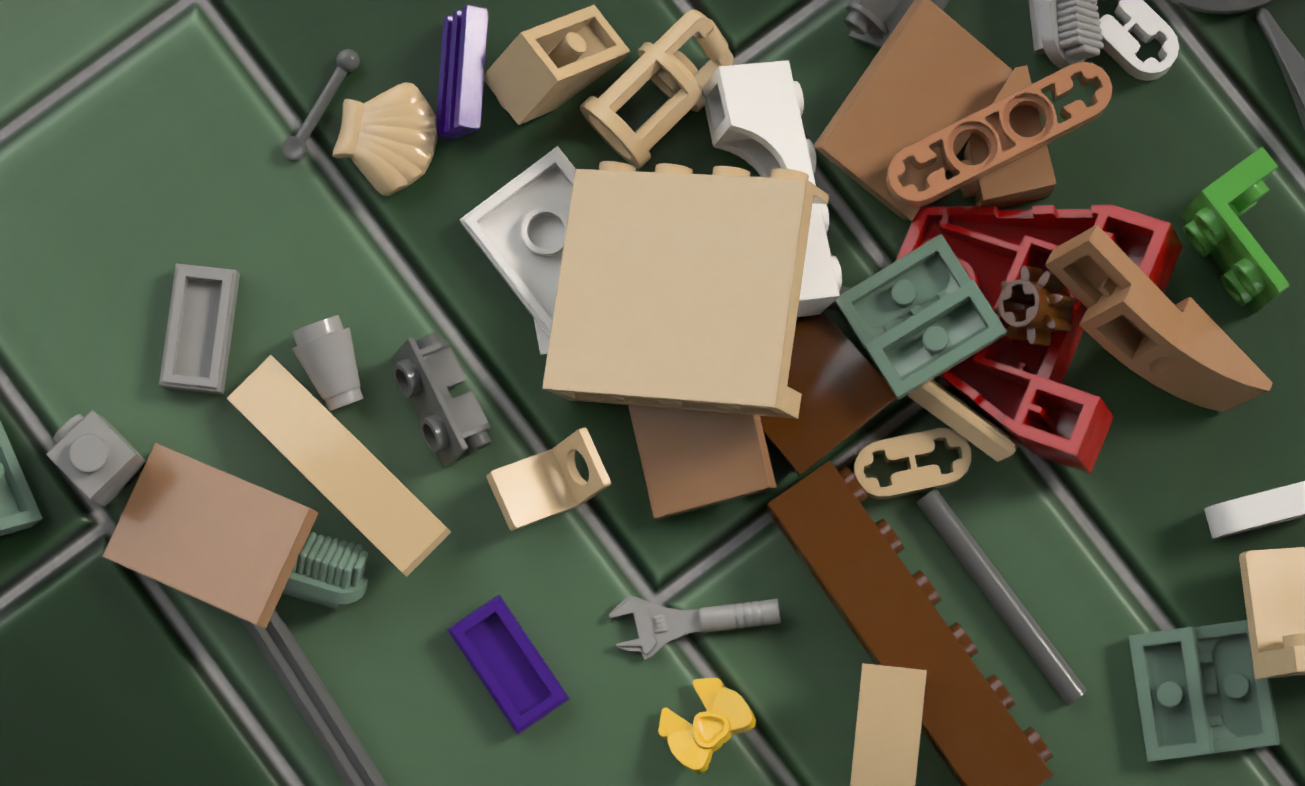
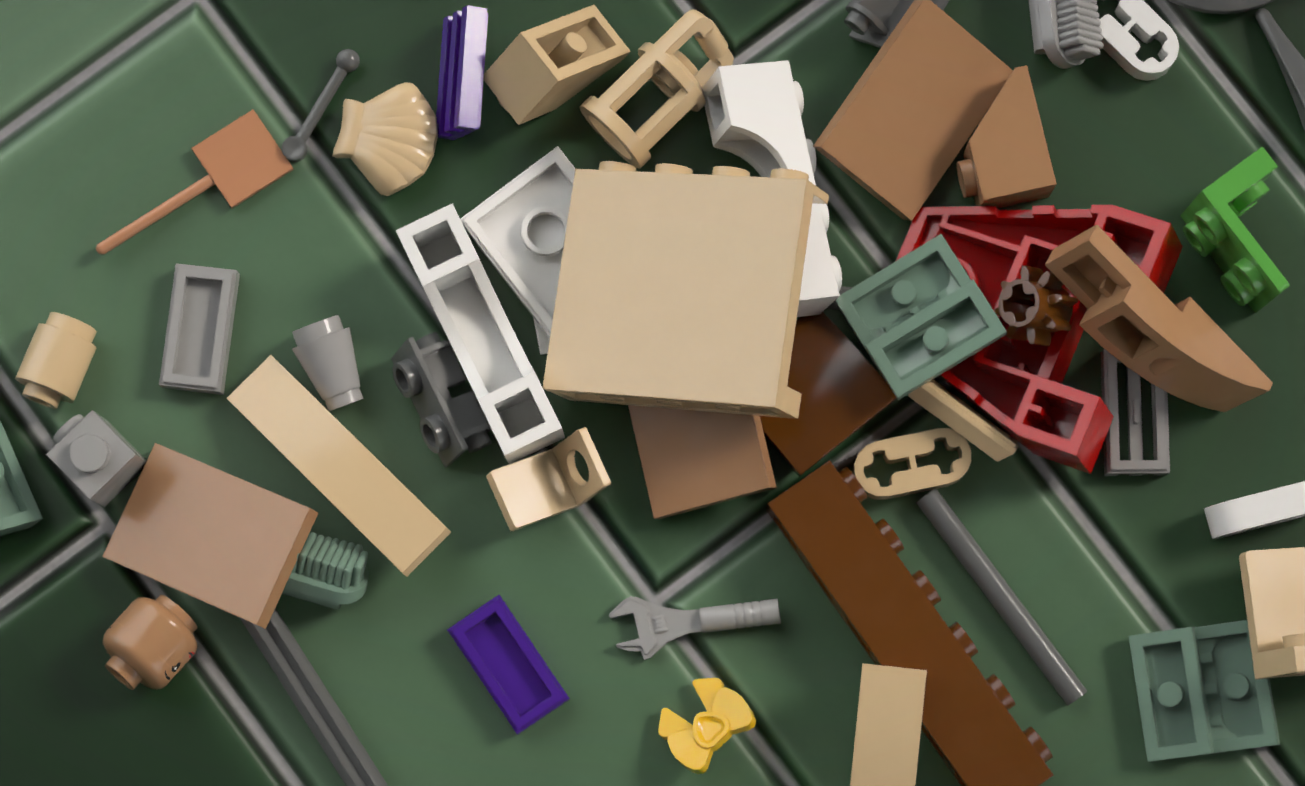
(57, 360): none -> tan brick
(150, 643): none -> medium nougat head
(238, 161): none -> nougat piece
(480, 334): none -> white arch
(1002, 141): nougat beam -> none
(1135, 465): none -> light grey tile

